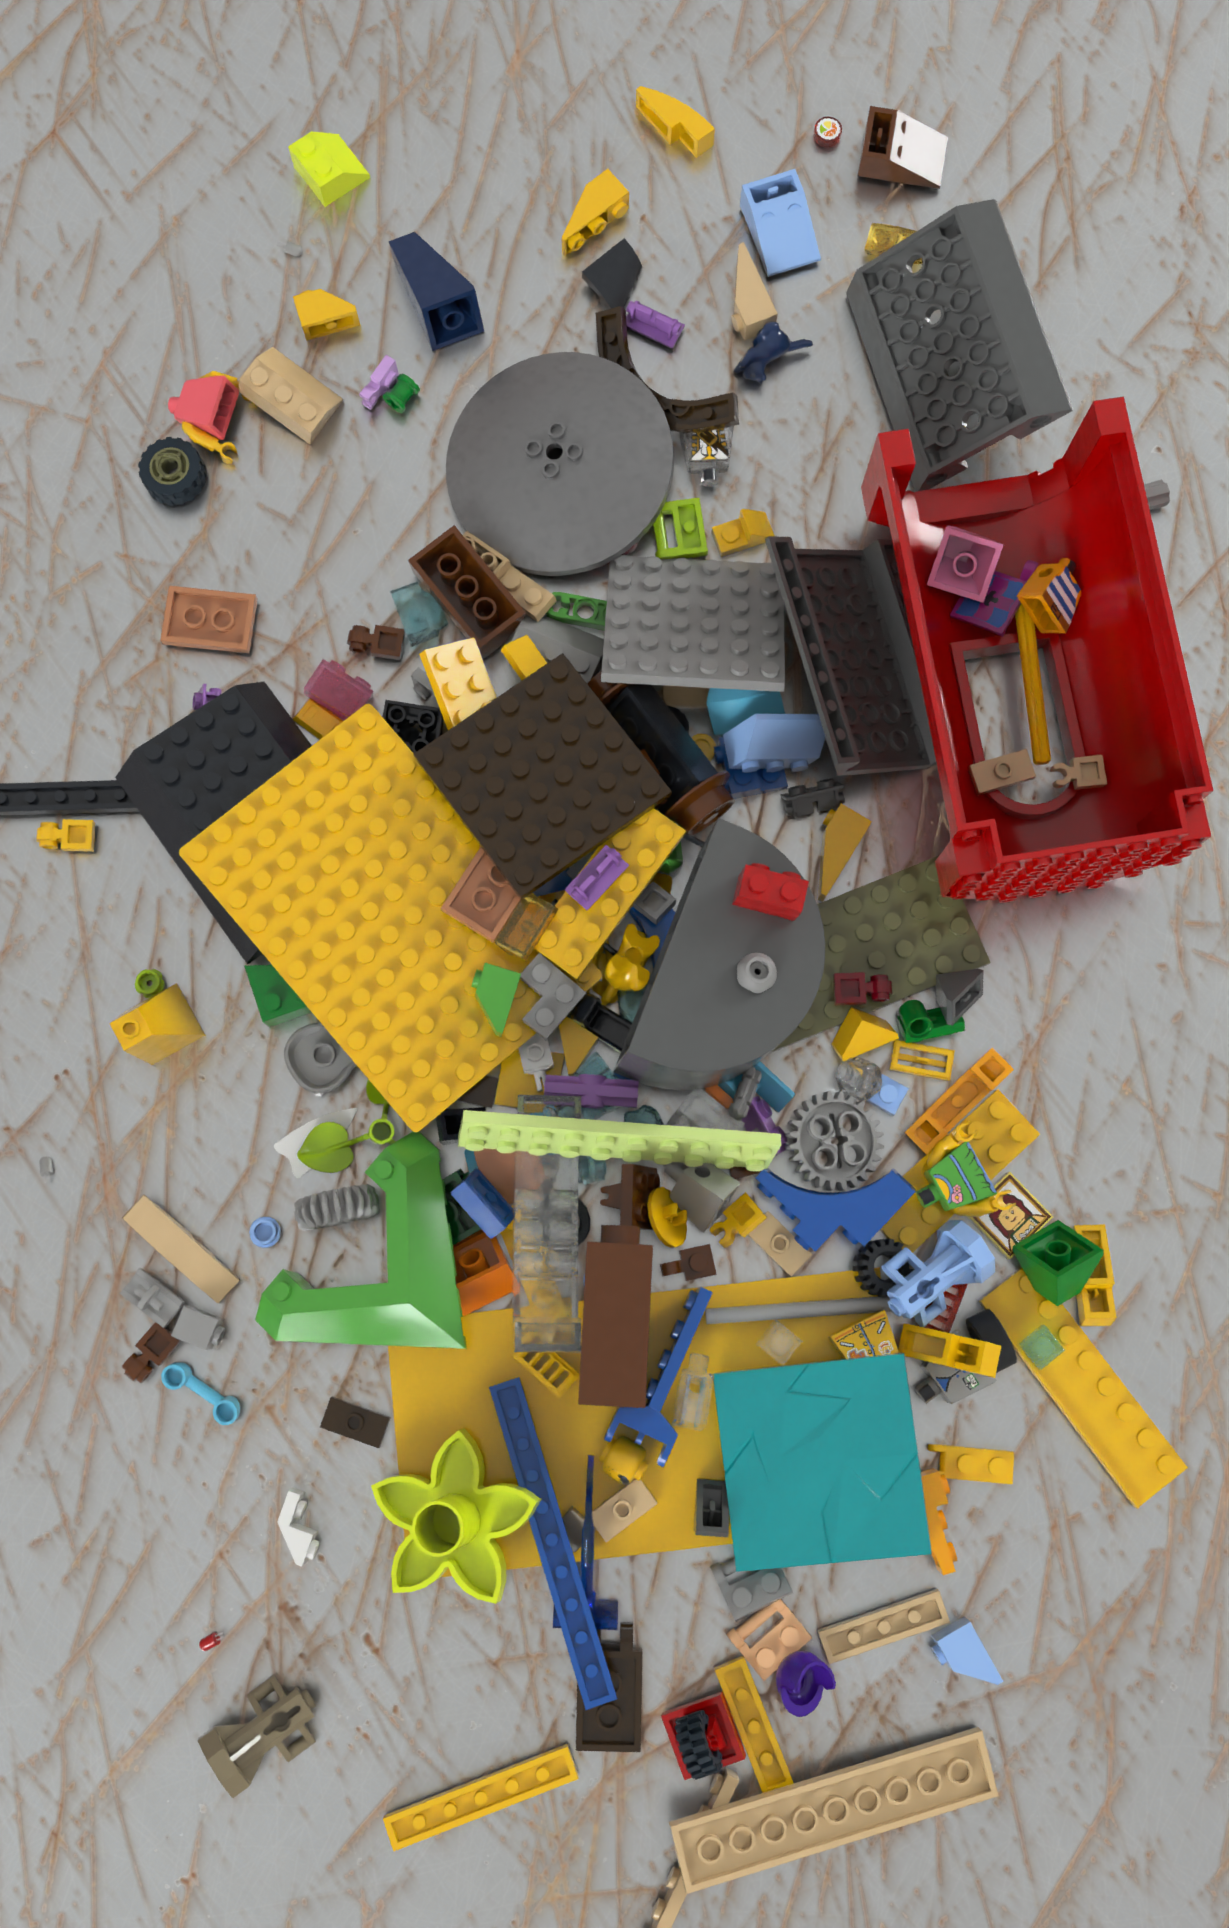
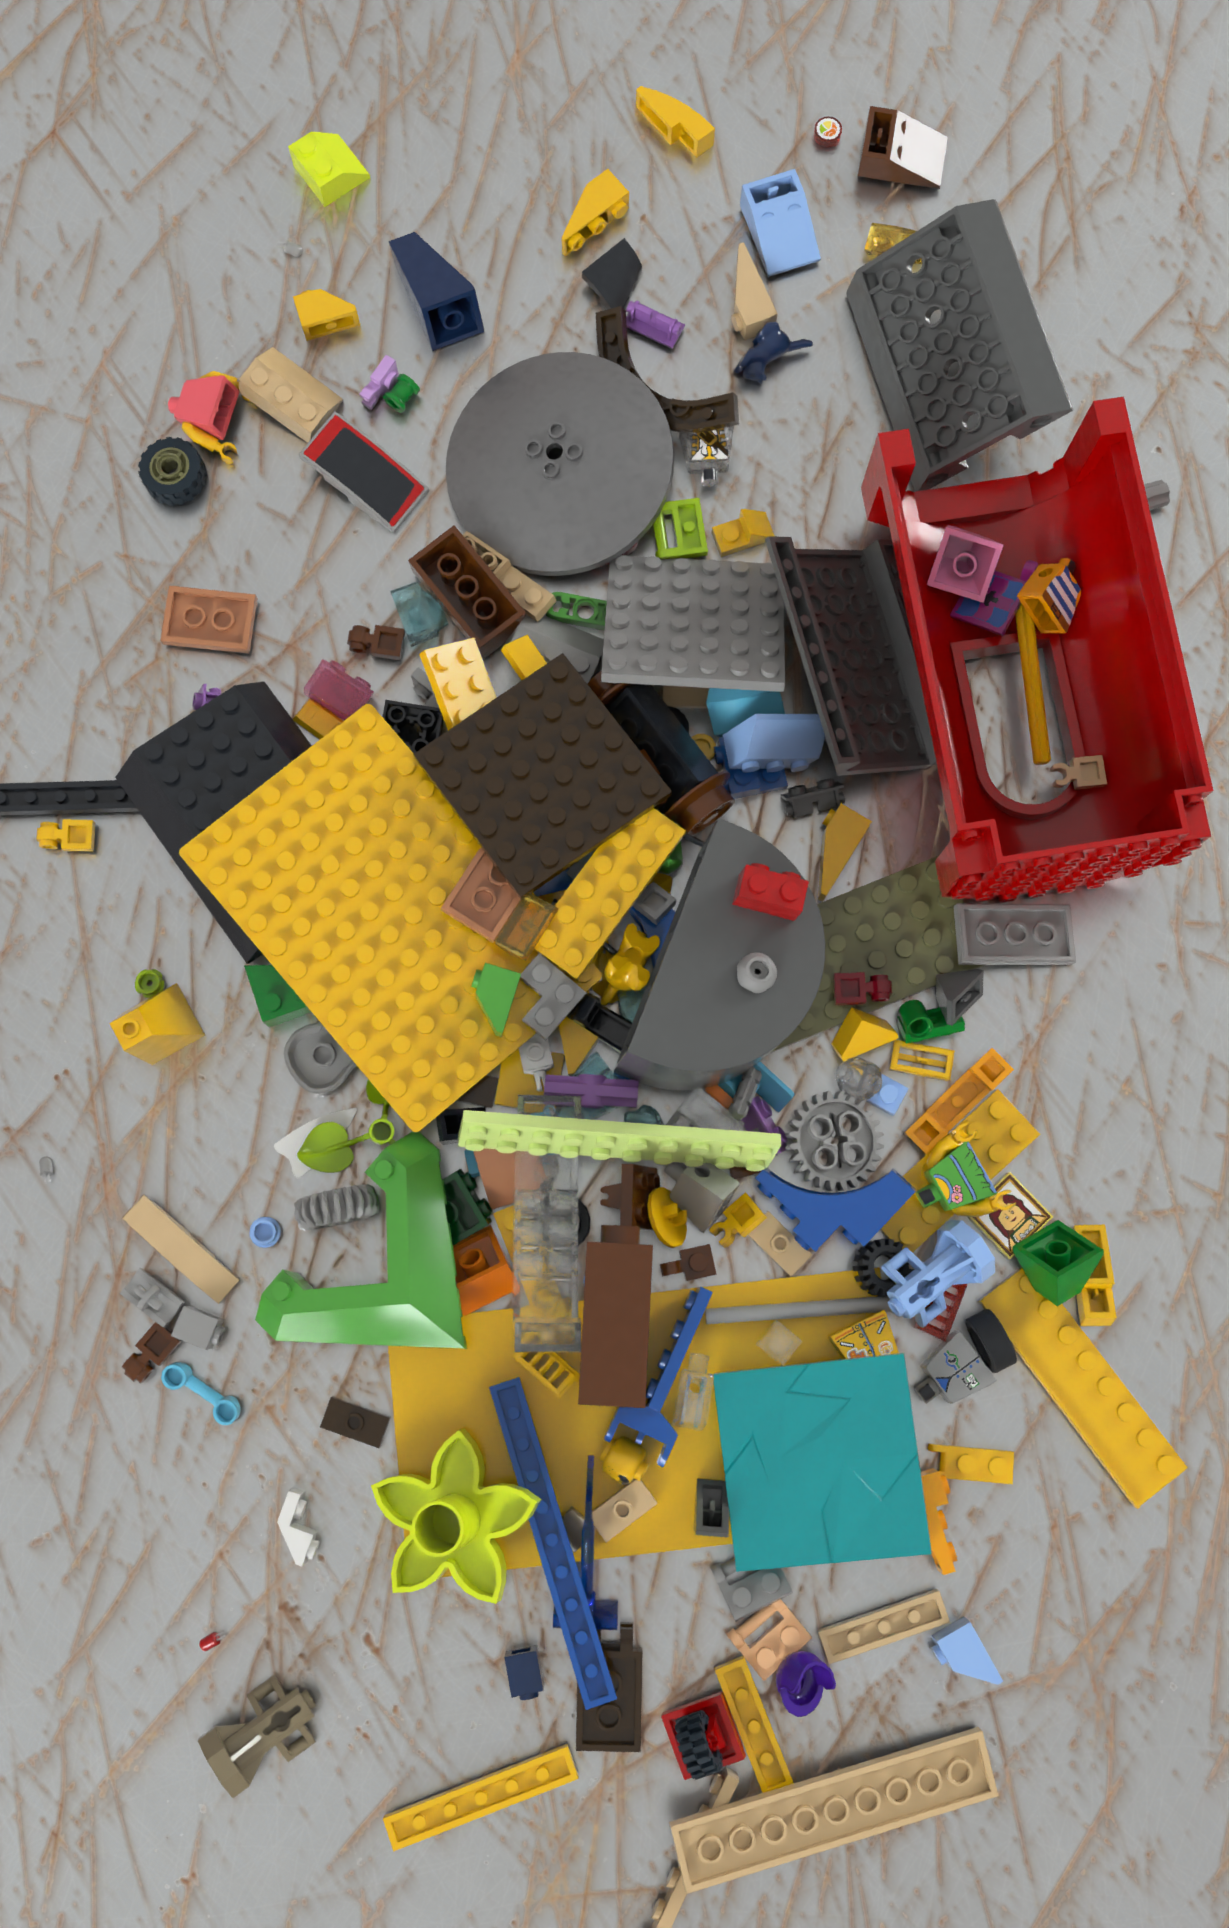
(364, 472): none -> slope
(483, 1203): blue slope -> none
(524, 1672): none -> dark blue brick
(591, 1170): clear light blue plate -> none
(597, 877): medium lavender hinge -> none
(949, 1350): yellow slope -> none
(1001, 772): tan plate -> none
(1014, 934): none -> light grey plate
(1041, 1347): clear light blue plate -> none

